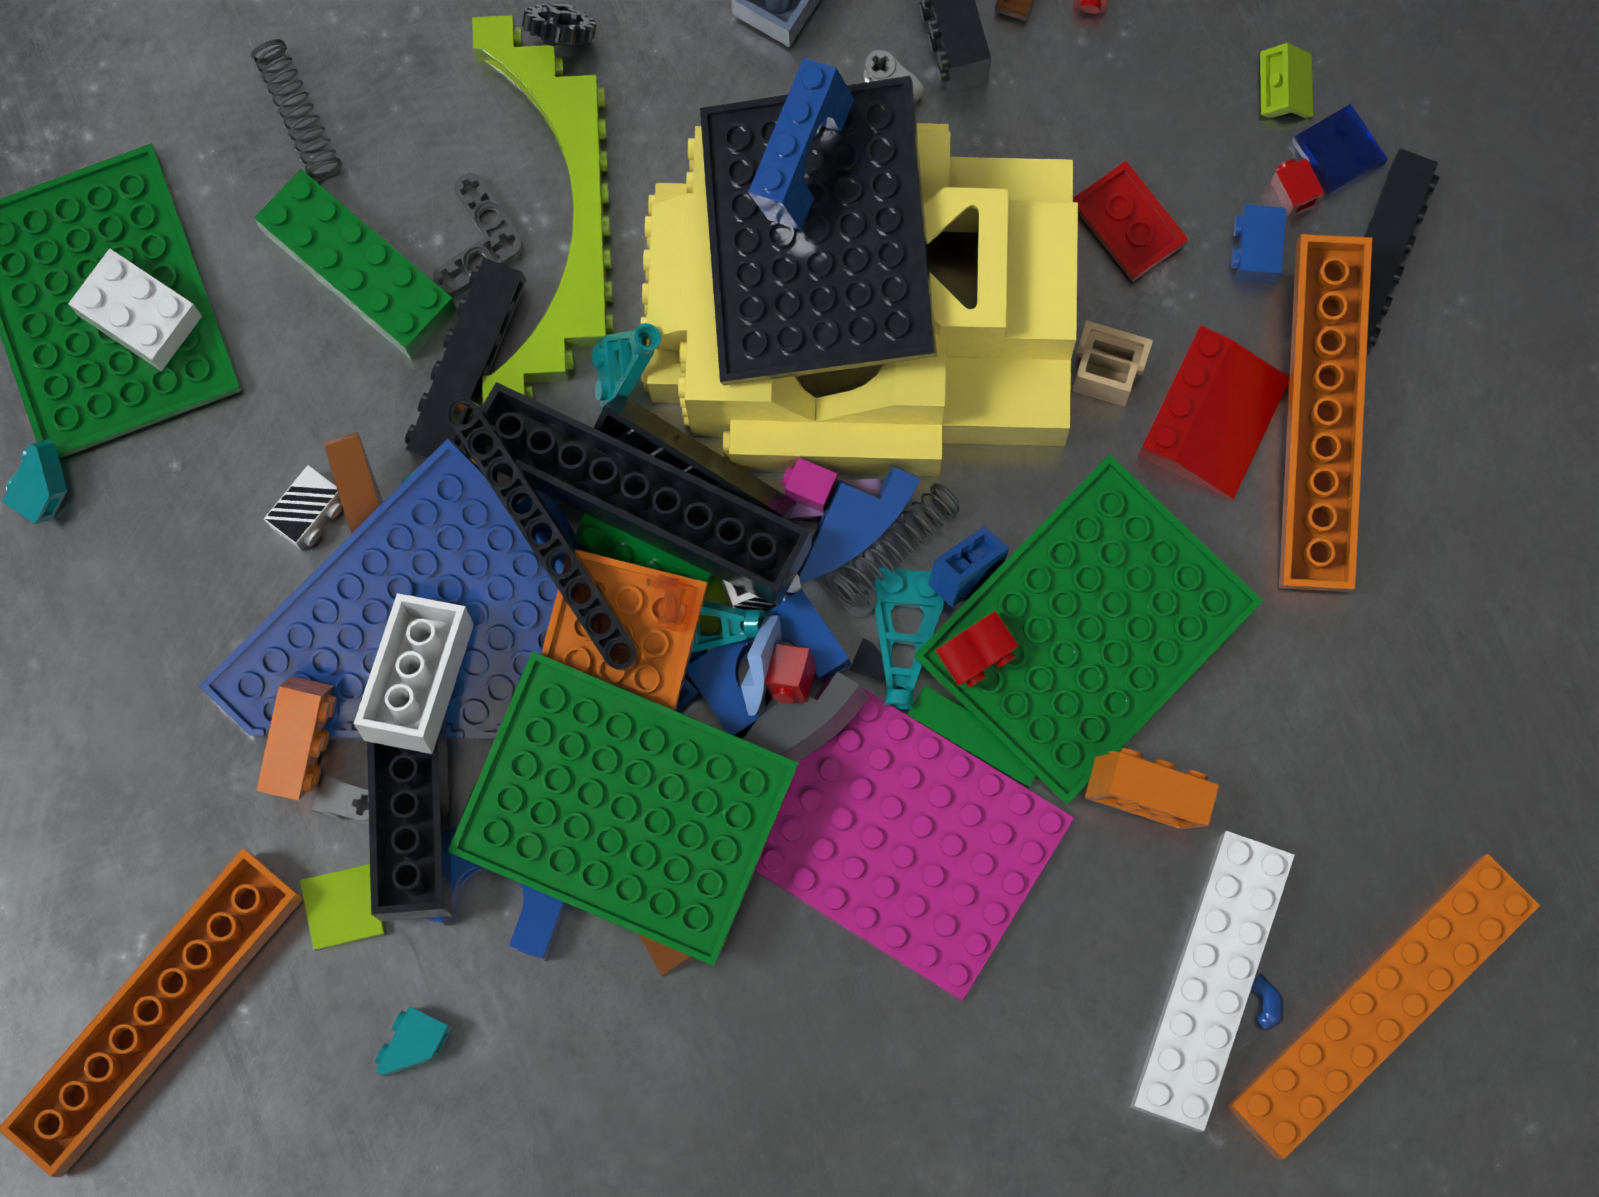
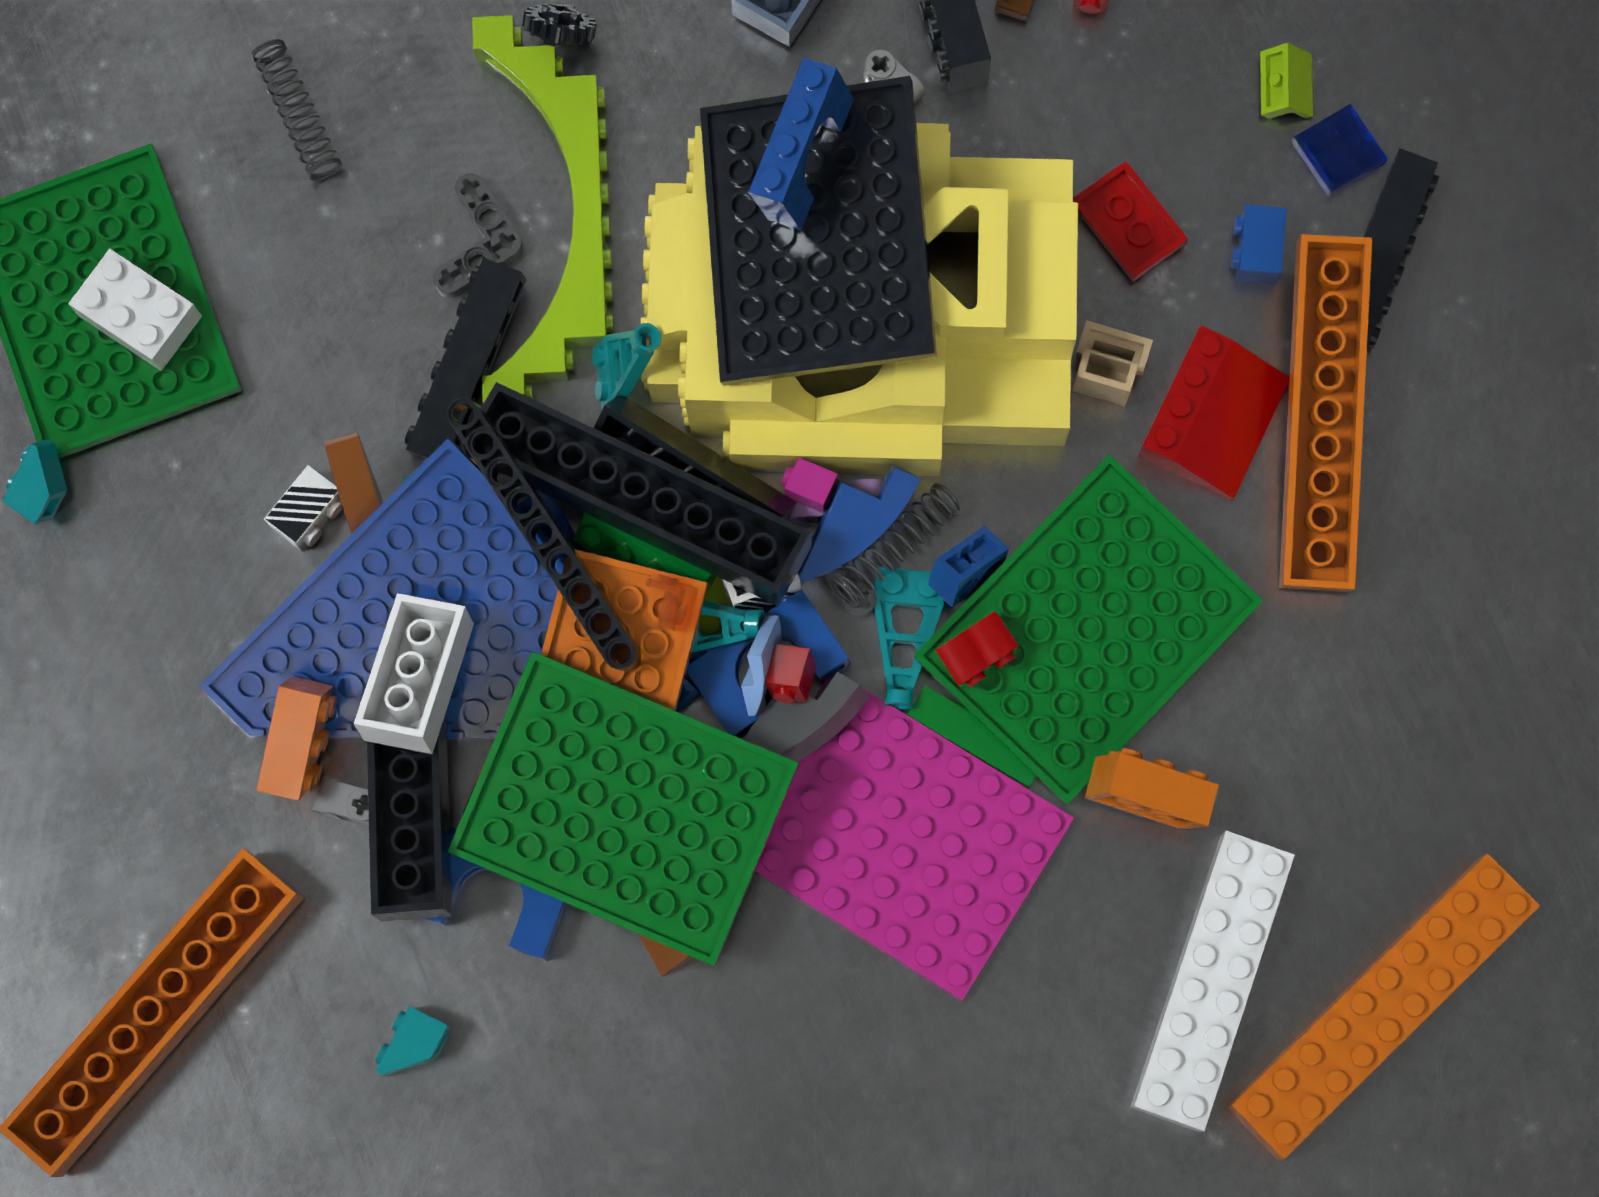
(340, 907): lime tile -> none
(355, 263): green brick -> none
(868, 662): black tile -> none
(1272, 1002): blue arm -> none
(1297, 186): red brick -> none

